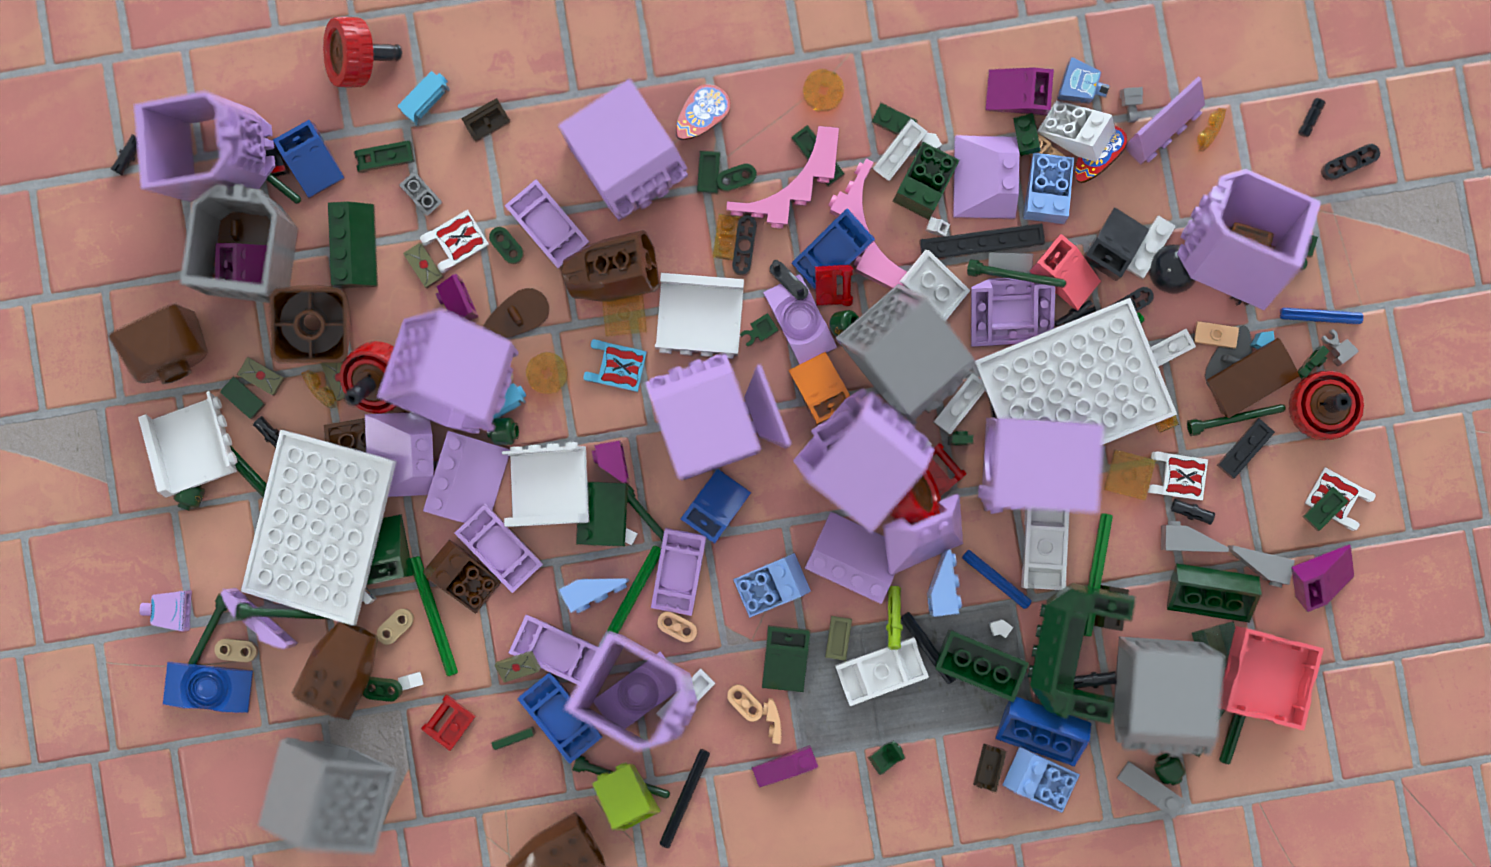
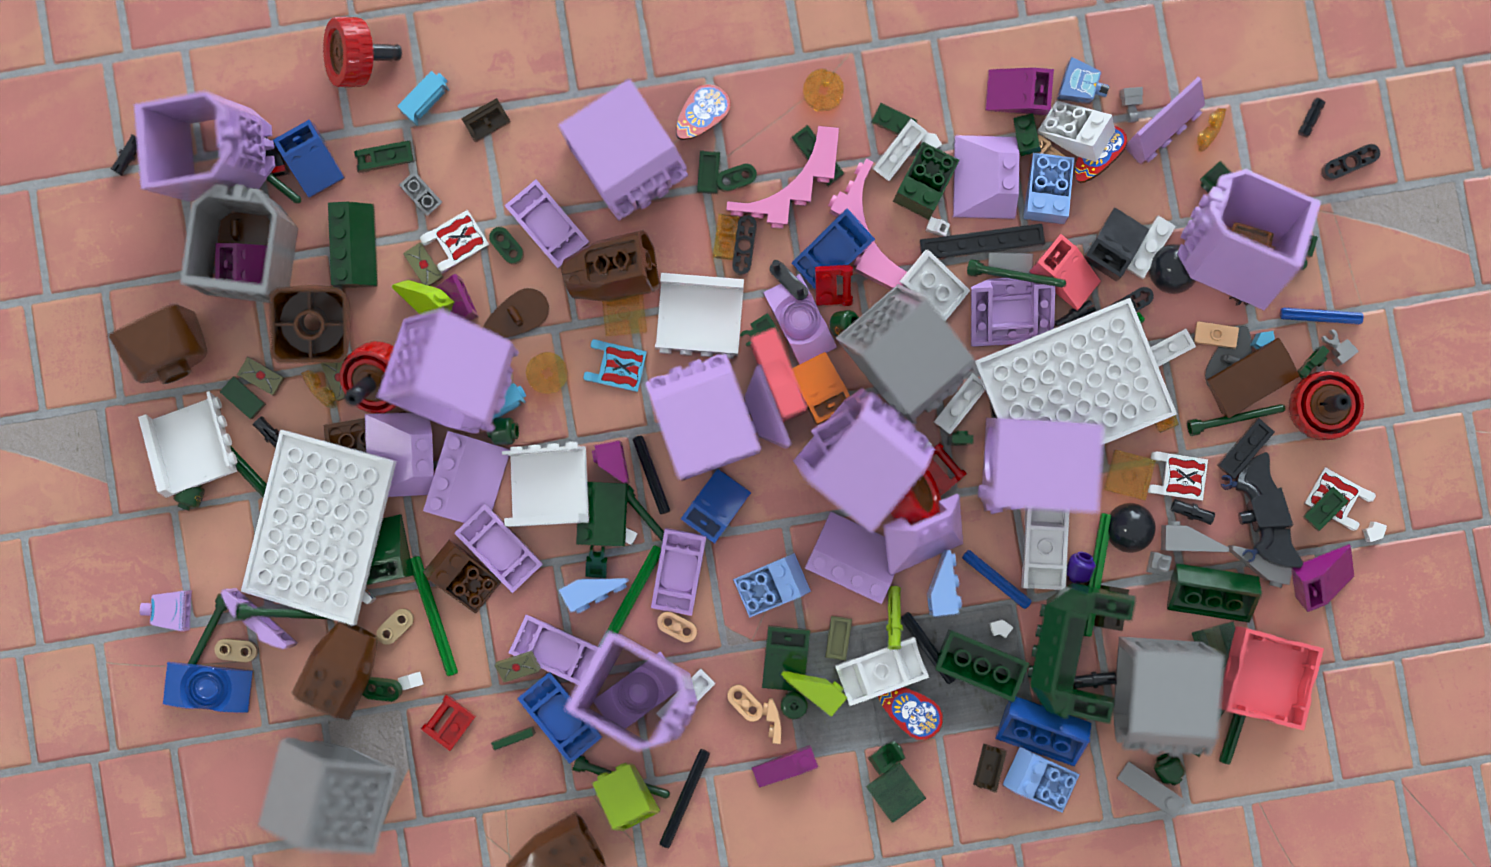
(423, 297): none -> lime slope
(596, 563): none -> dark green plate
(651, 474): none -> black axle
(779, 375): none -> coral tile
(800, 701): none -> dark green head
(818, 690): none -> lime slope
(895, 792): none -> clear green slope
(913, 712): none -> shield
(1080, 567): none -> dark purple head
(1131, 527): none -> black piece
(1158, 563): none -> light grey piece
(1212, 177): none -> dark green bracket
(1266, 512): none -> black torso
(1374, 531): none -> white piece

